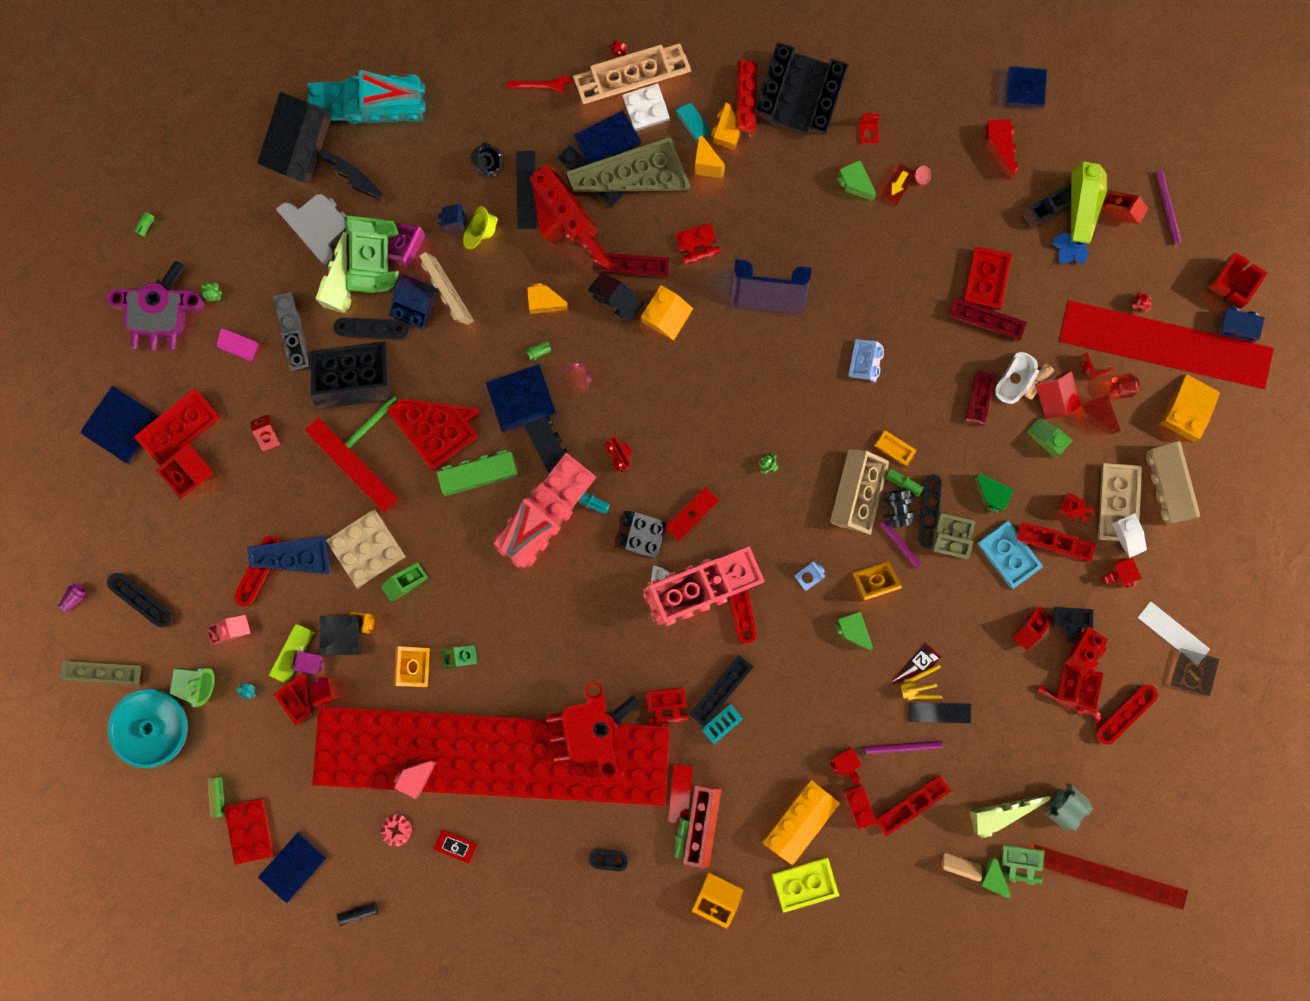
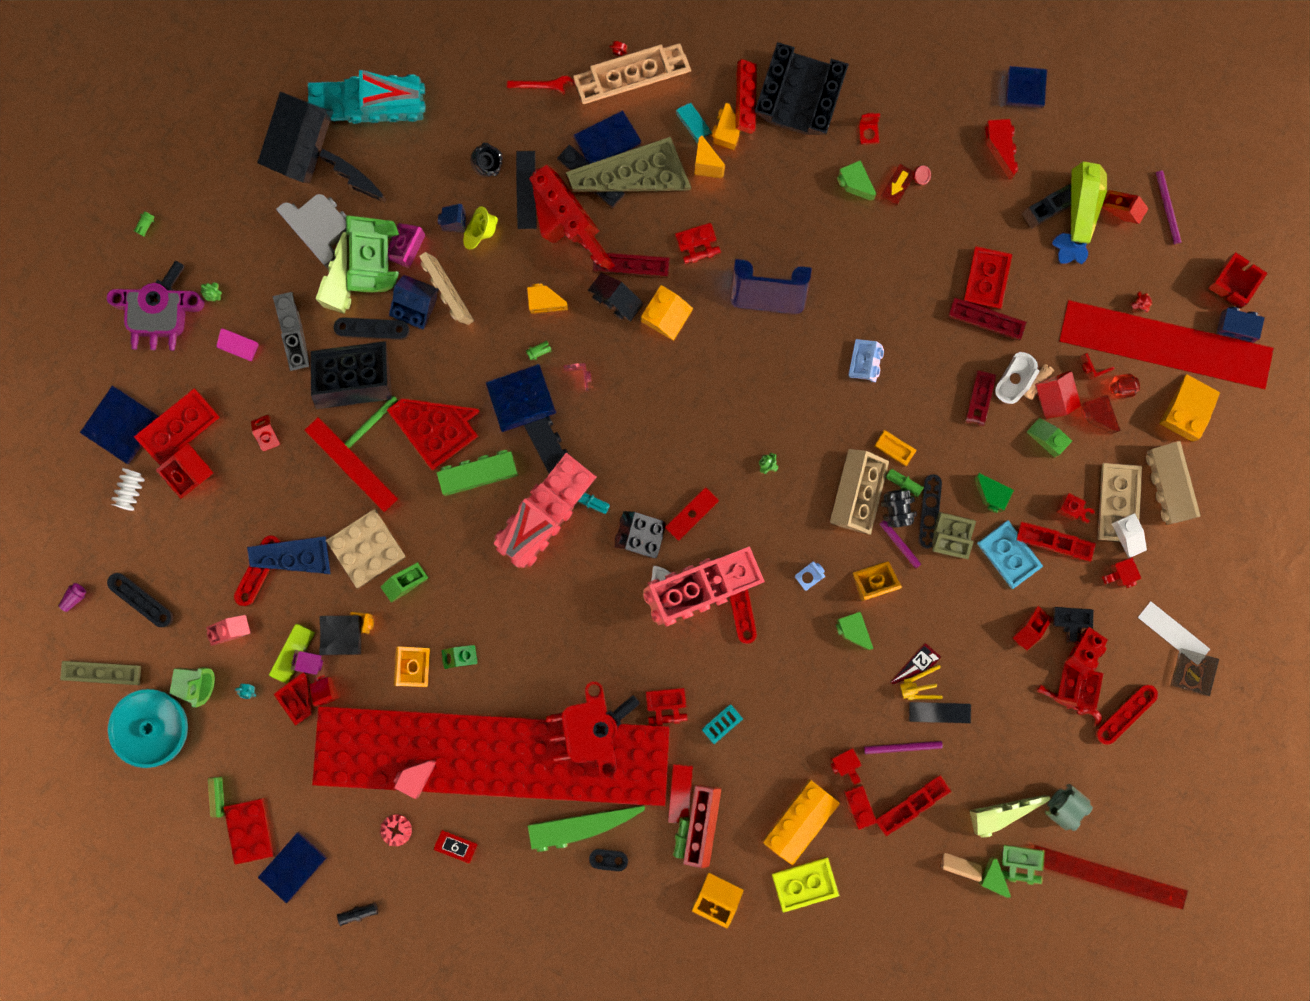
(127, 491): none -> white piece
(577, 828): none -> bright green slope
(619, 454): red piece -> none
(646, 107): white plate -> none
(721, 690): black plate -> none

